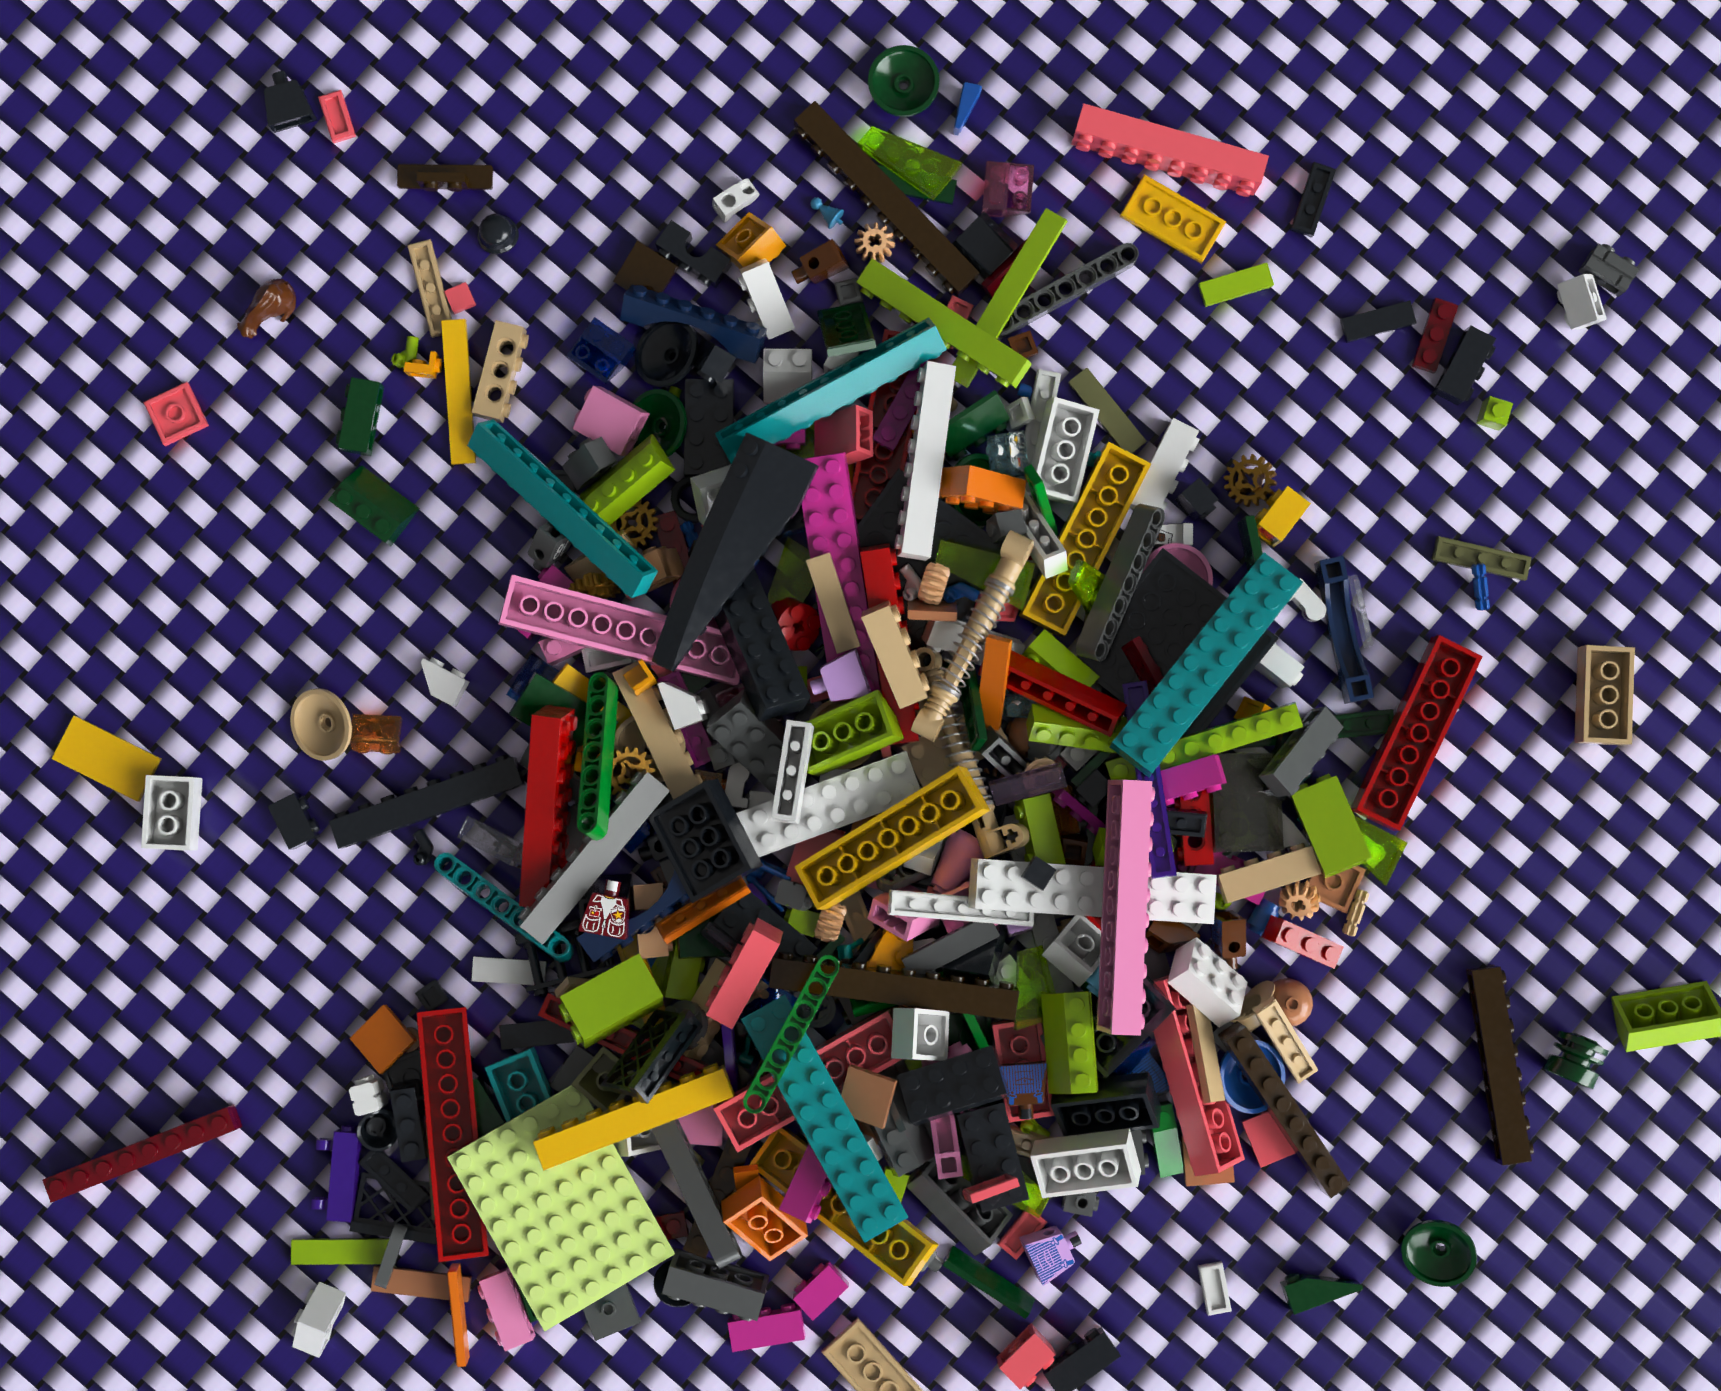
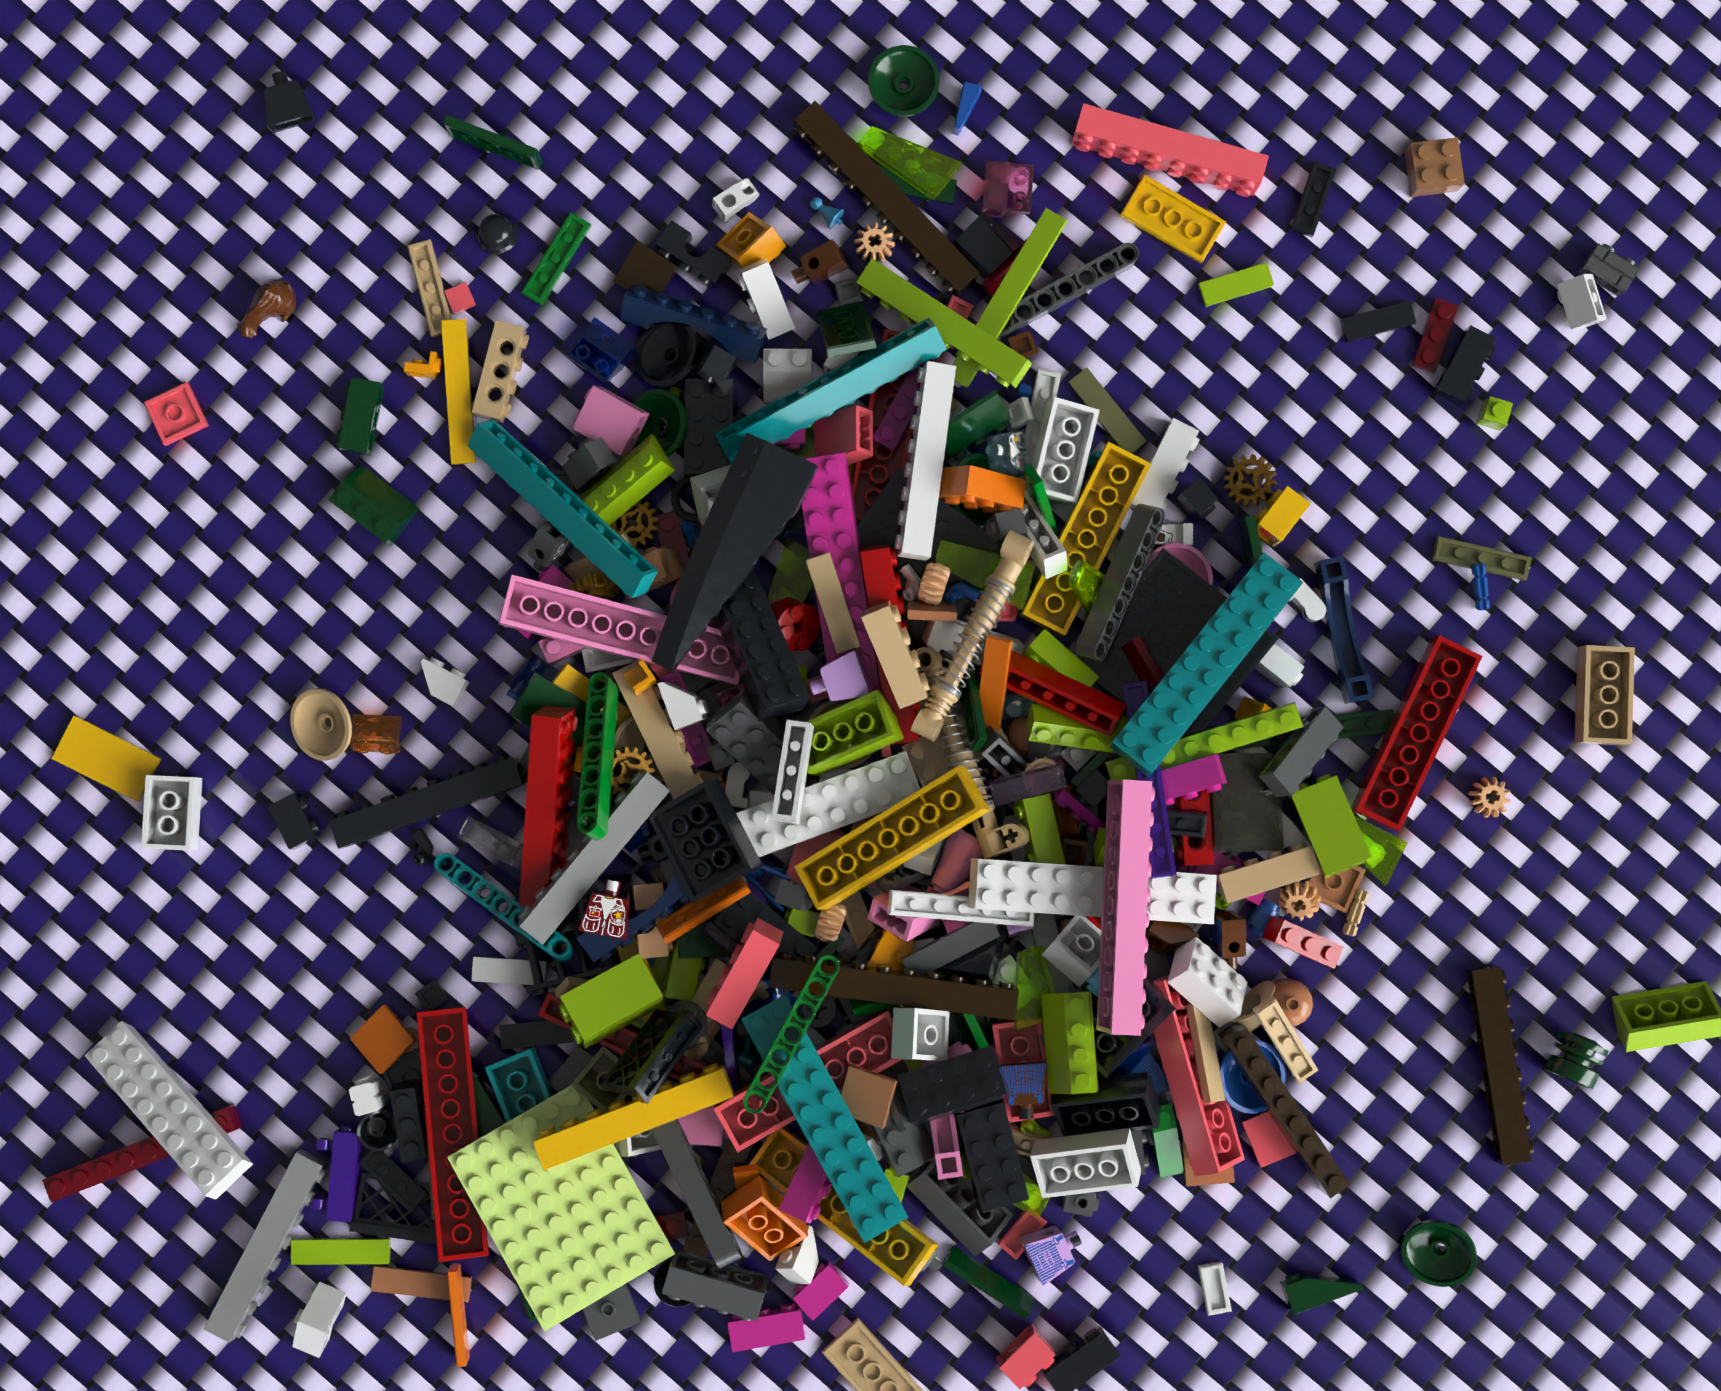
(168, 1110): none -> white brick
(265, 1246): none -> light grey brick
(337, 116): coral tile -> none
(390, 1255): dark grey beam -> none
(408, 354): lime arm -> none
(448, 177): dark brown bracket -> none
(493, 142): none -> dark green tile
(506, 1309): bright pink brick -> none
(556, 259): none -> green tile
(800, 1260): none -> white slope
(845, 951): teal hand -> none
(990, 1188): coral tile -> none
(1038, 873): black tile -> none
(1361, 611): clear tile -> none
(1434, 167): none -> medium nougat brick
(1494, 789): none -> light nougat gear

